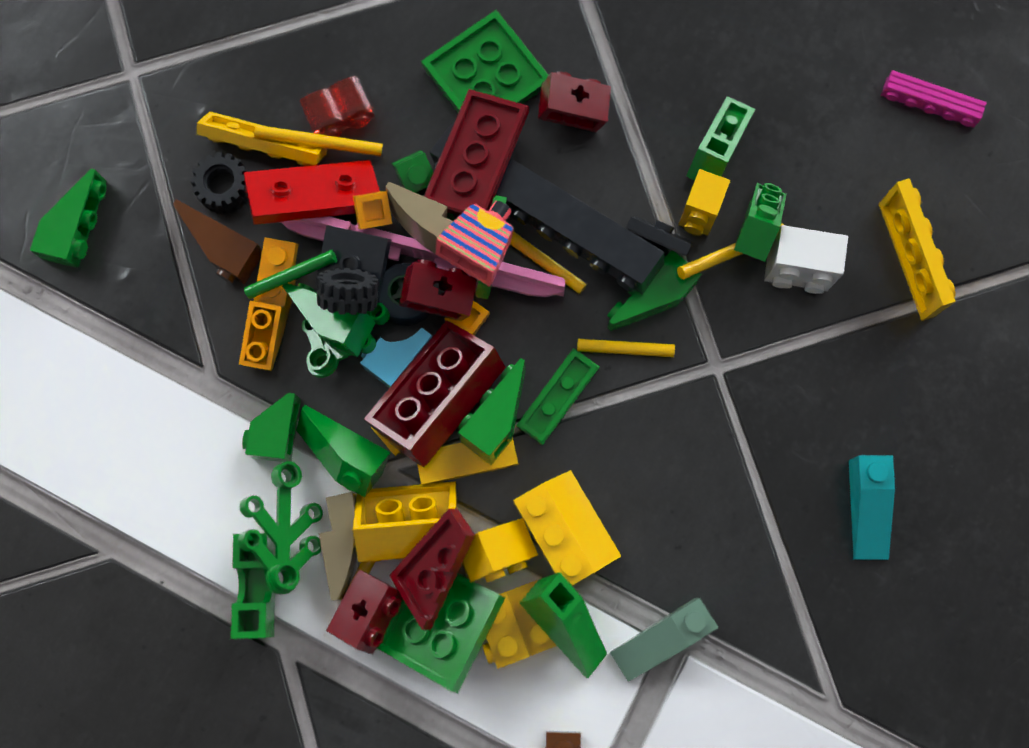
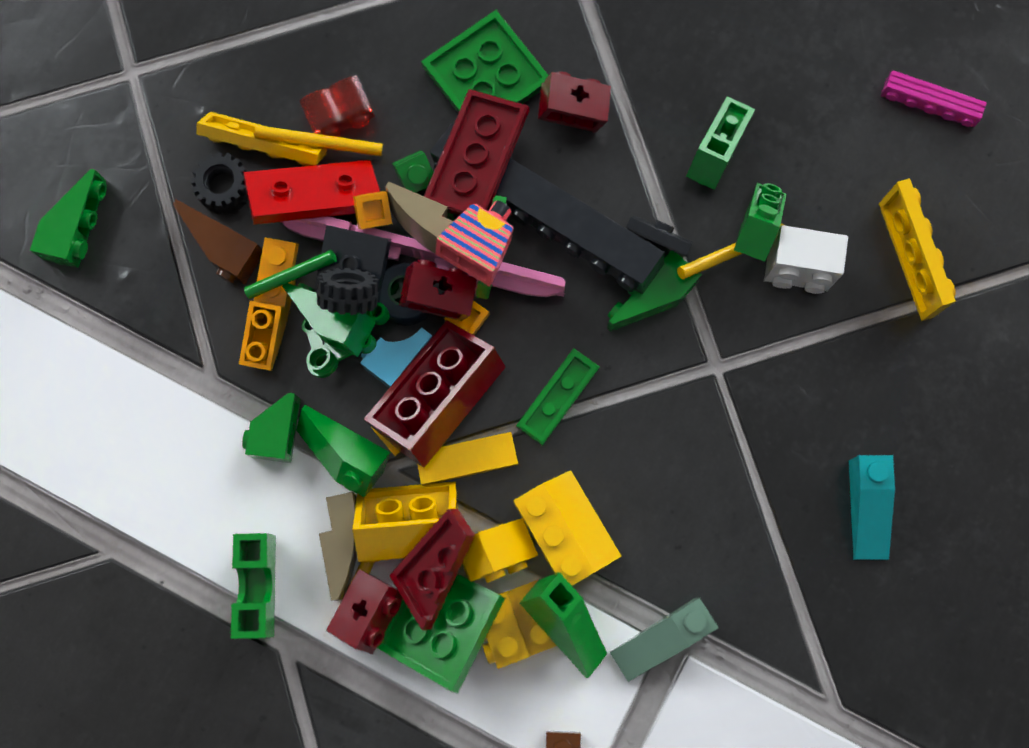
(282, 531): green plant -> none
(493, 423): green slope -> none
(547, 263): yellow bar -> none
(625, 347): yellow bar -> none
(703, 203): yellow brick -> none

